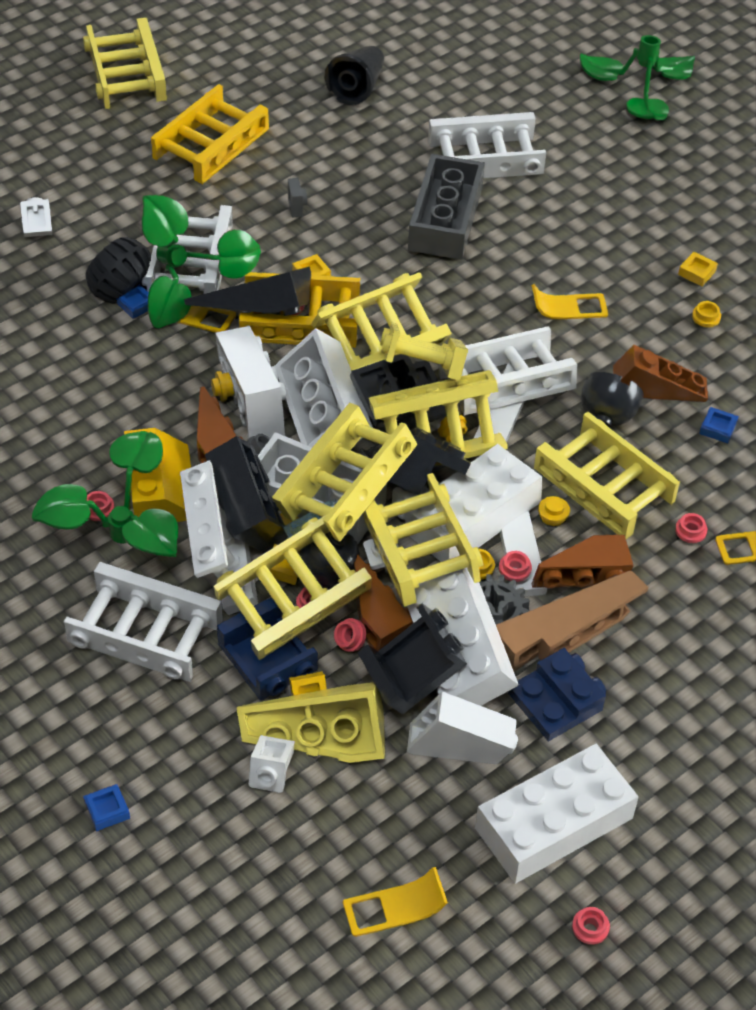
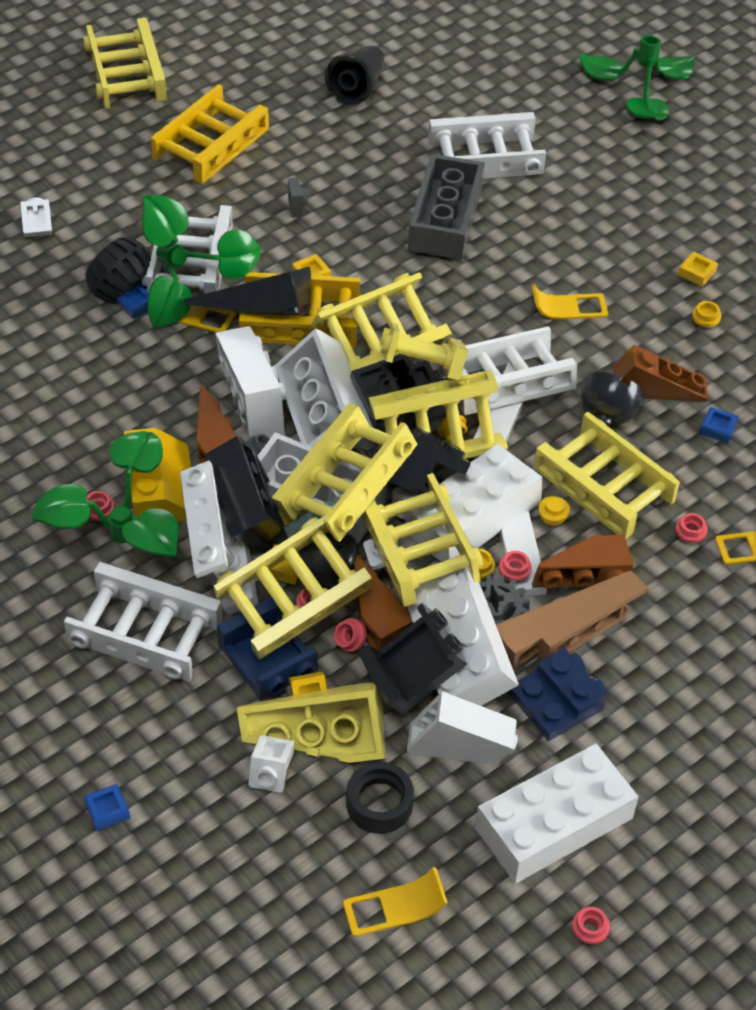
(222, 385): yellow plate -> none
(383, 774): none -> black tyre

